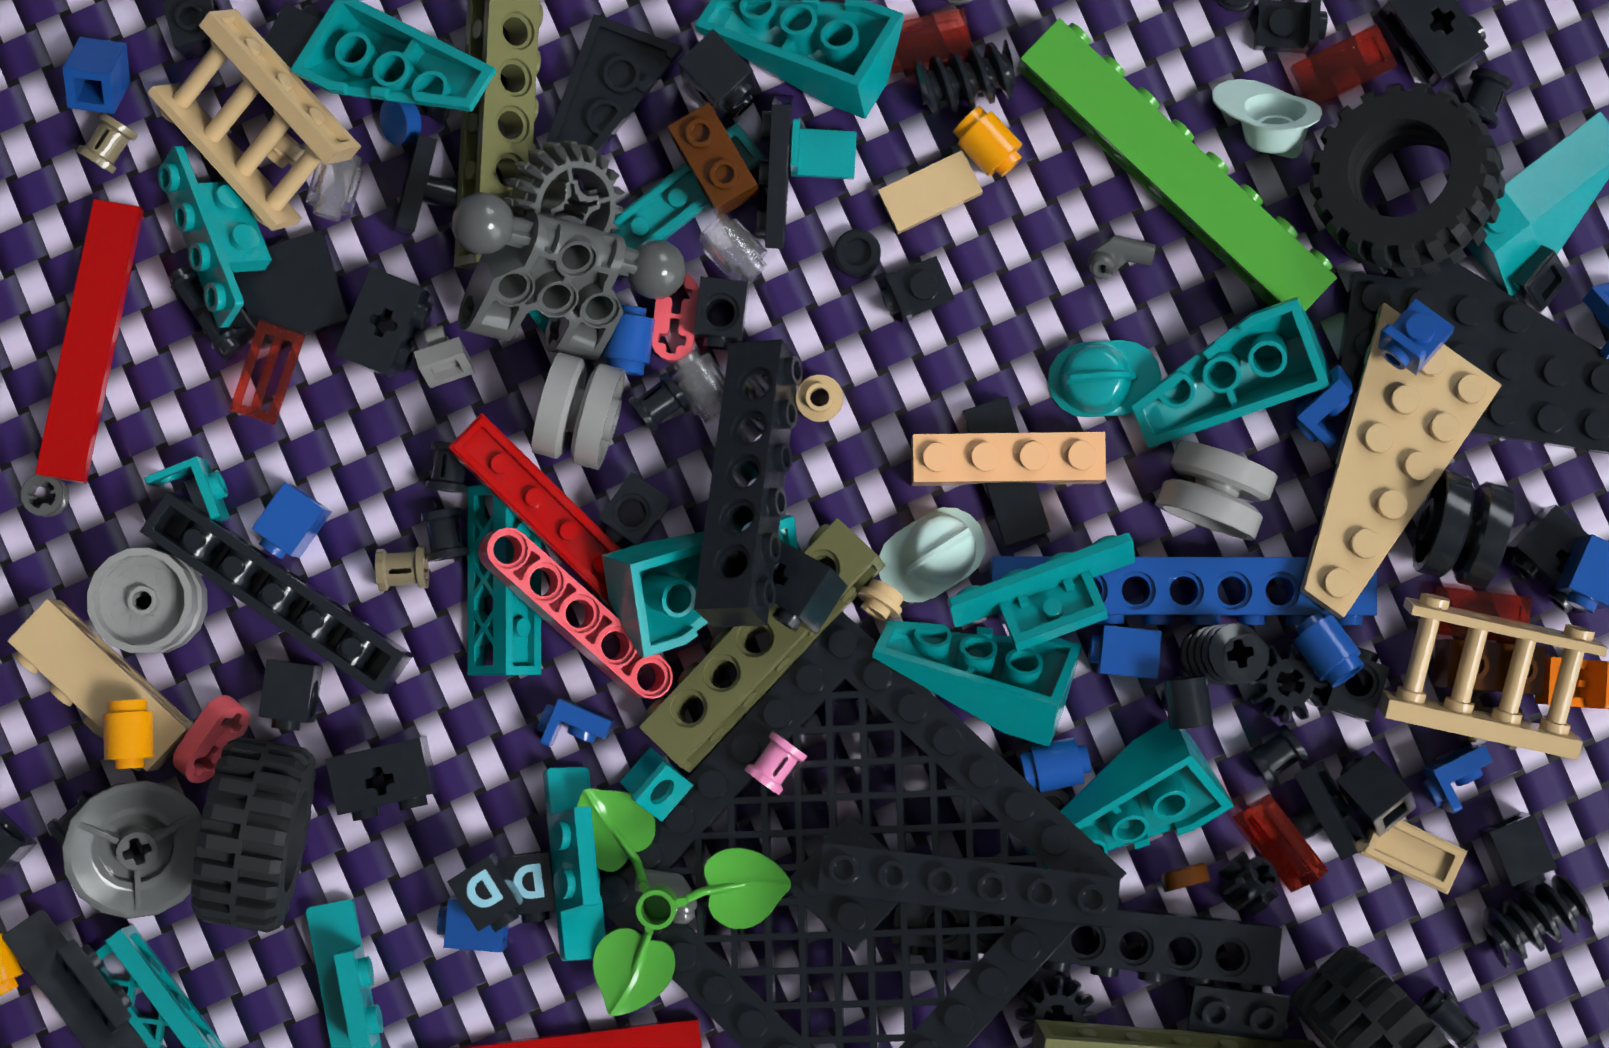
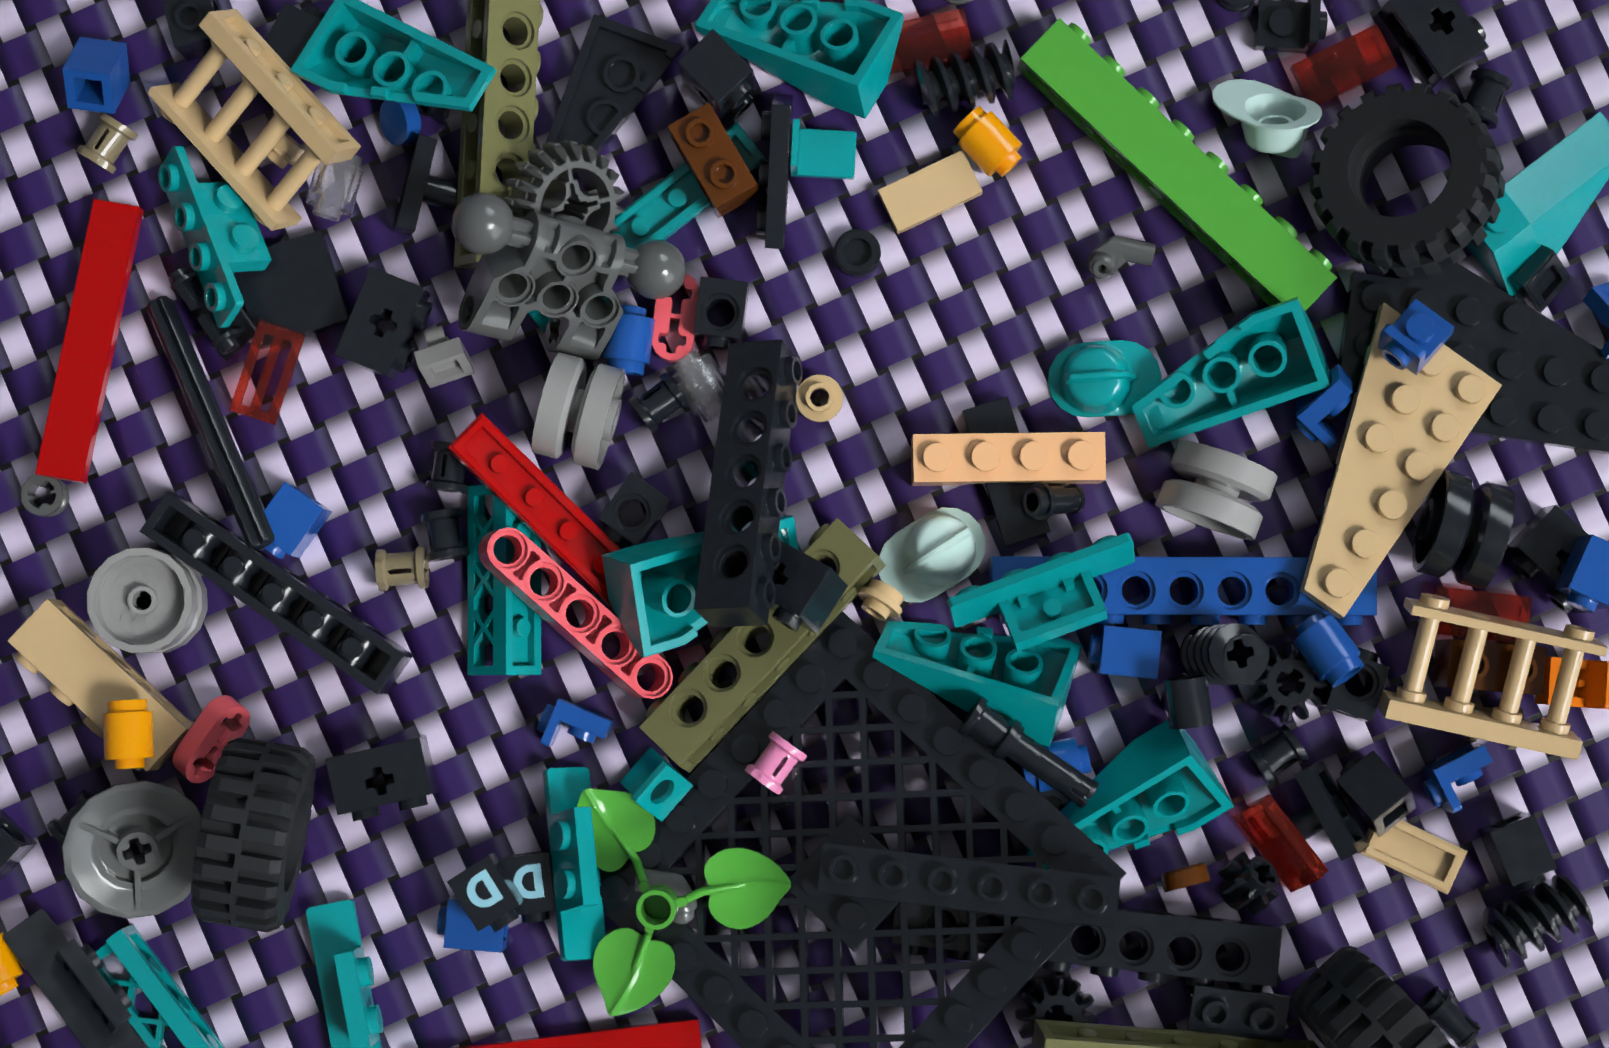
(210, 423): none -> black axle
(210, 484): teal bracket -> none
(290, 693): black brick -> none
(733, 249): clear brick -> none
(916, 290): black bracket -> none
(1009, 741): none -> black pin
(1045, 500): none -> black pin

